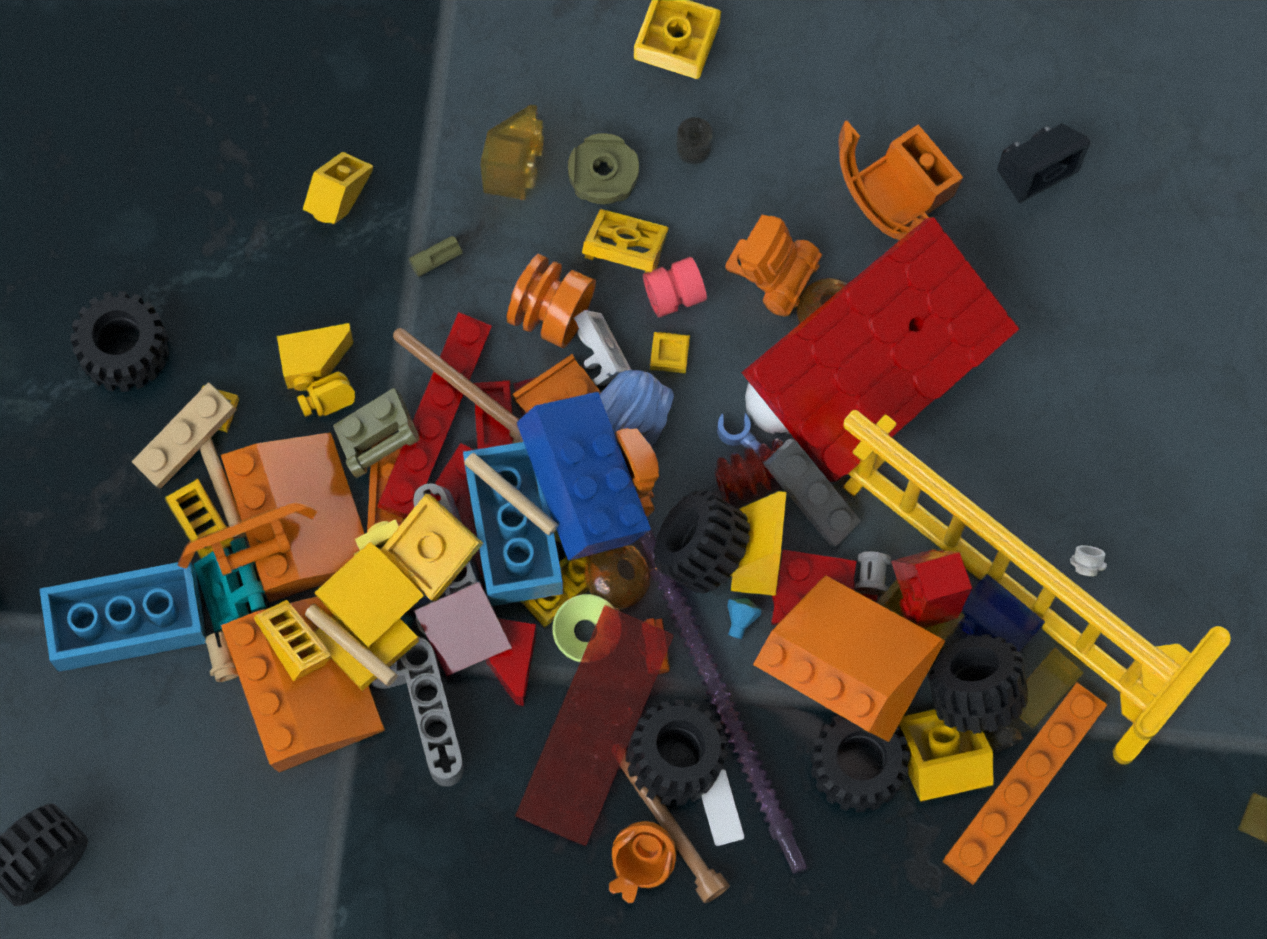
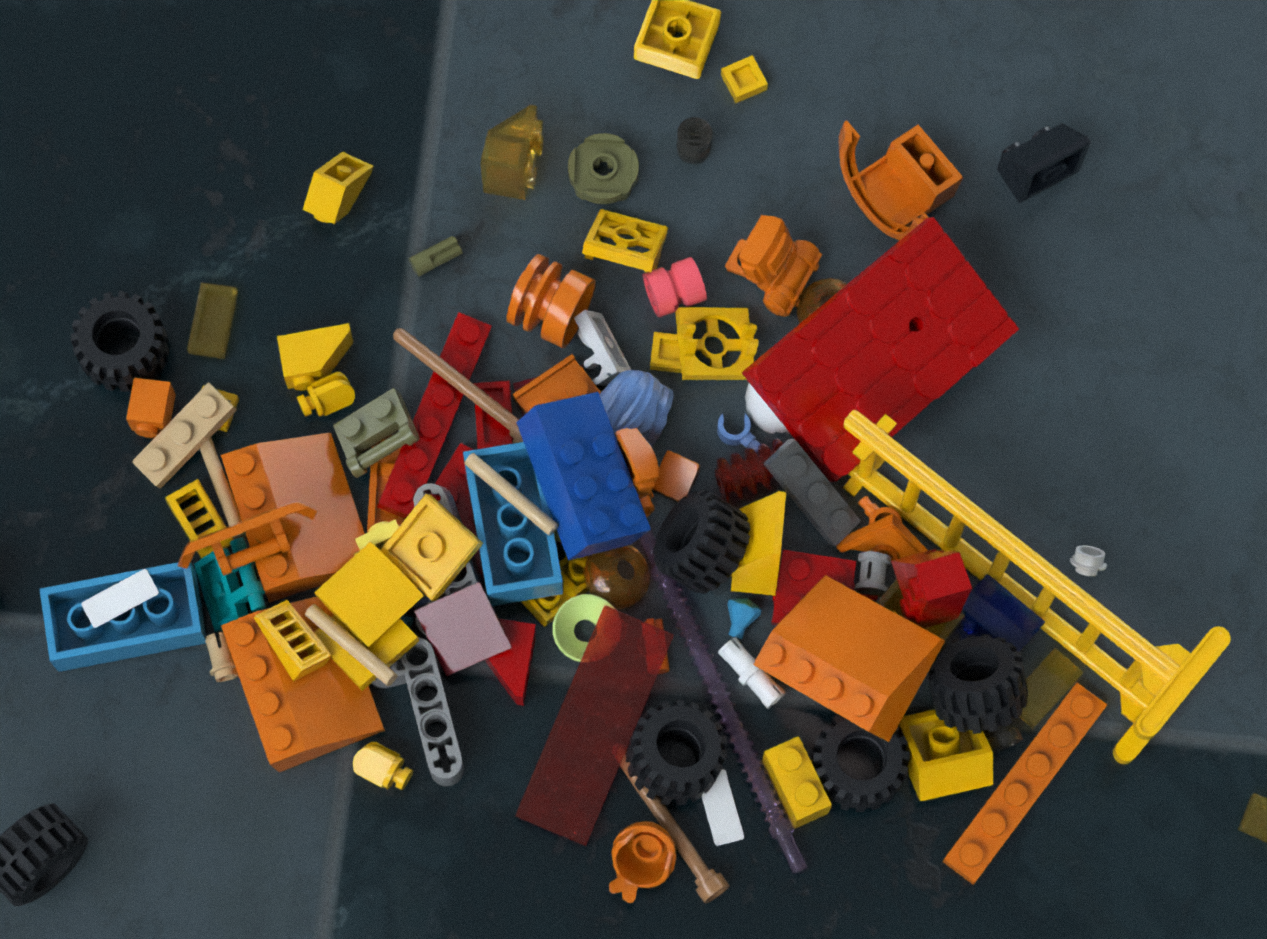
(120, 598): none -> white sticker
(150, 406): none -> orange brick
(212, 320): none -> clear yellow tile
(381, 766): none -> yellow arm
(676, 476): none -> orange slope
(736, 317): none -> yellow piece
(744, 79): none -> yellow tile
(755, 678): none -> white pin
(796, 782): none -> yellow brick
(874, 512): none -> orange piece
(883, 536): none -> orange tile

